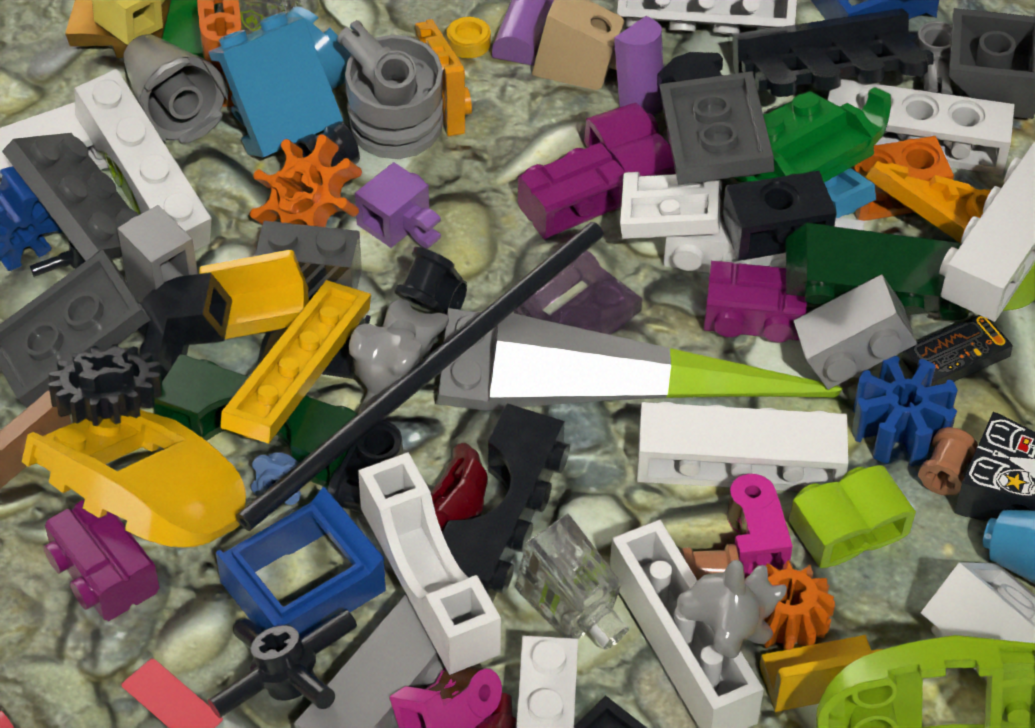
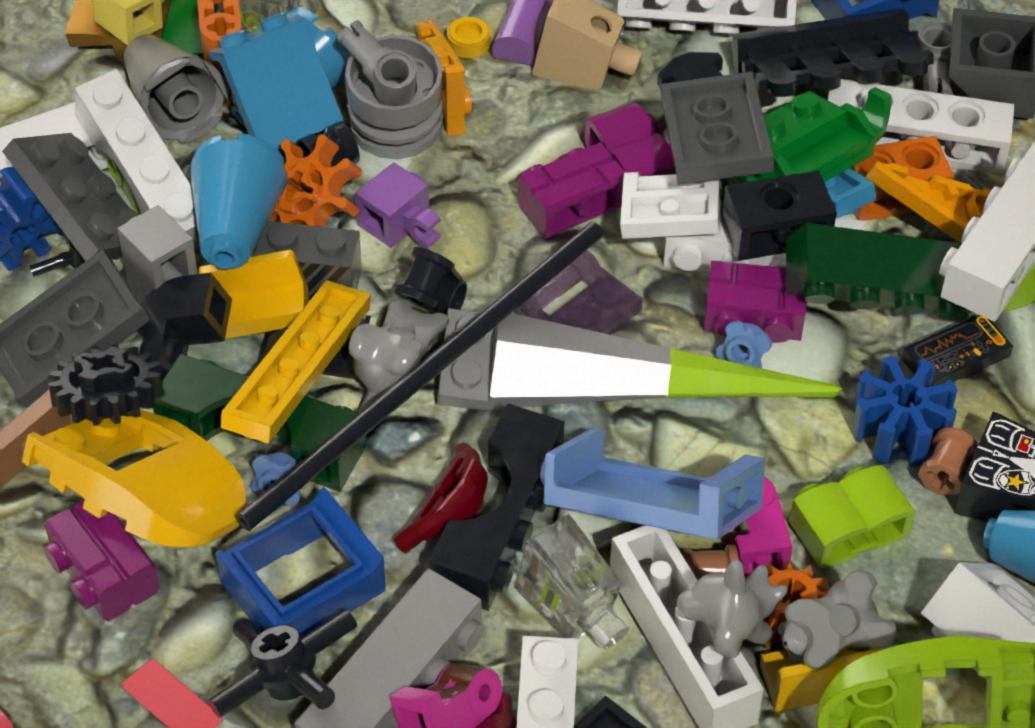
(235, 196): none -> dark azure cone
(345, 480): black piece -> none
(448, 602): white arch -> none
(586, 481): none -> medium blue panel
(638, 64): medium lavender brick -> none
(723, 442): white brick -> none
(749, 336): none -> medium blue plate
(837, 622): none -> light grey animal
(855, 332): light grey brick -> none

